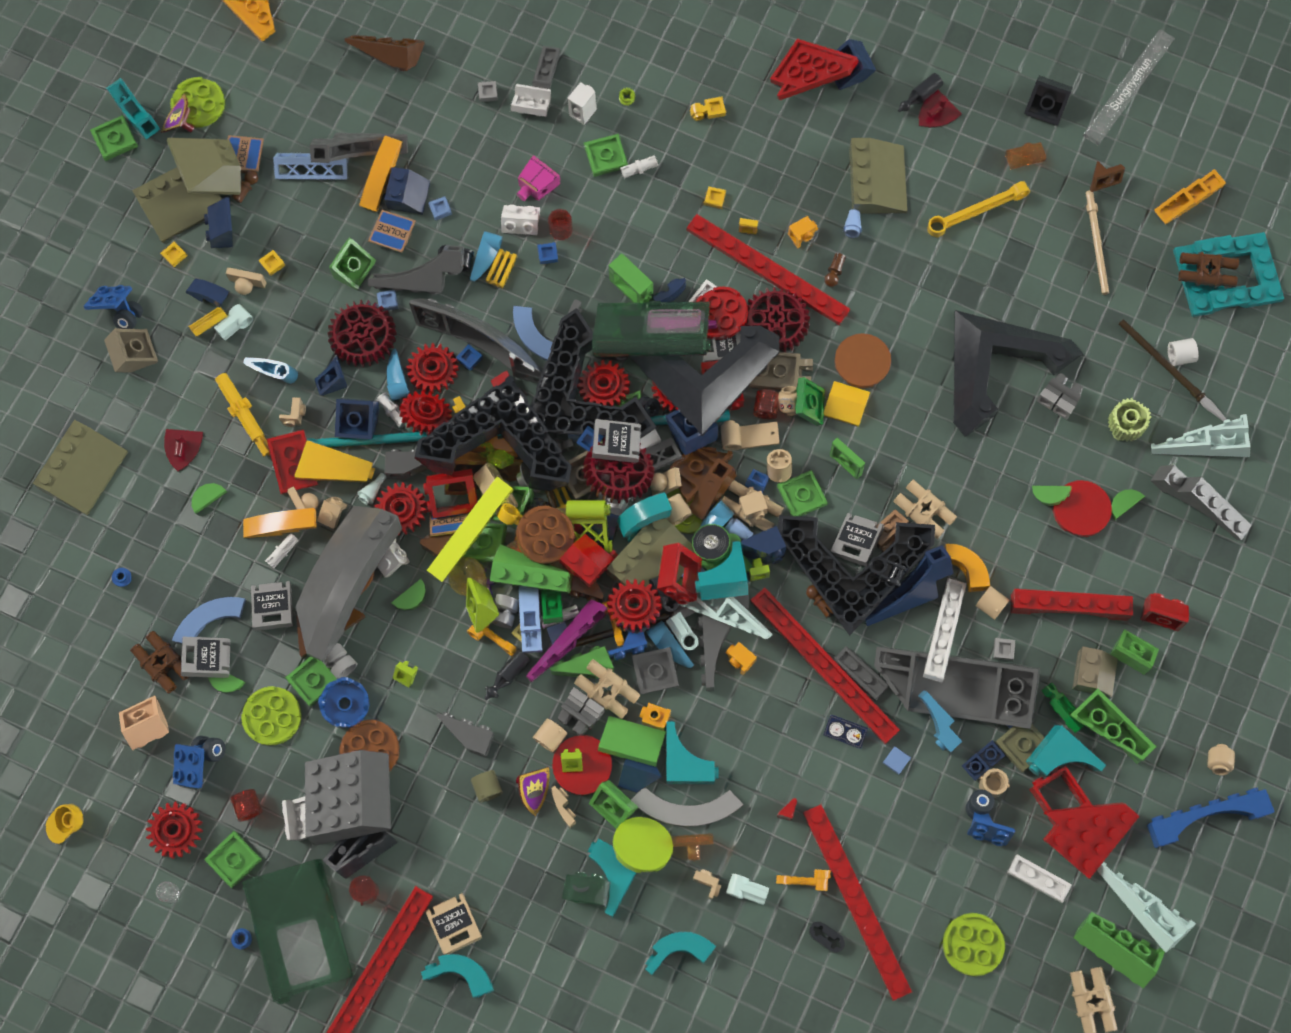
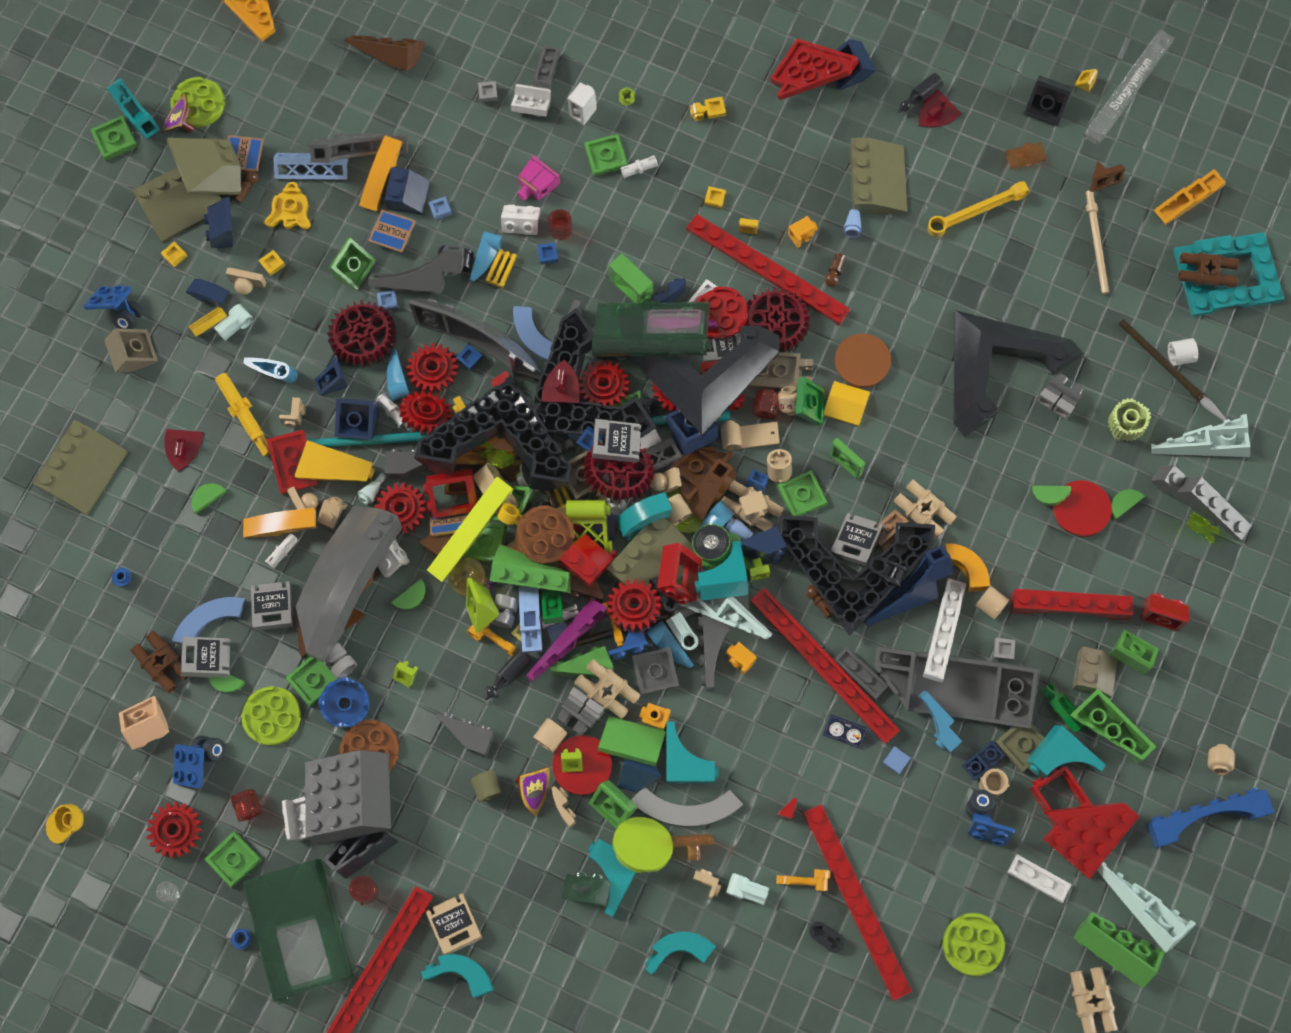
(289, 207): none -> yellow tile
(561, 385): none -> dark red shield
(1086, 80): none -> yellow slope
(1201, 525): none -> clear neon green plate

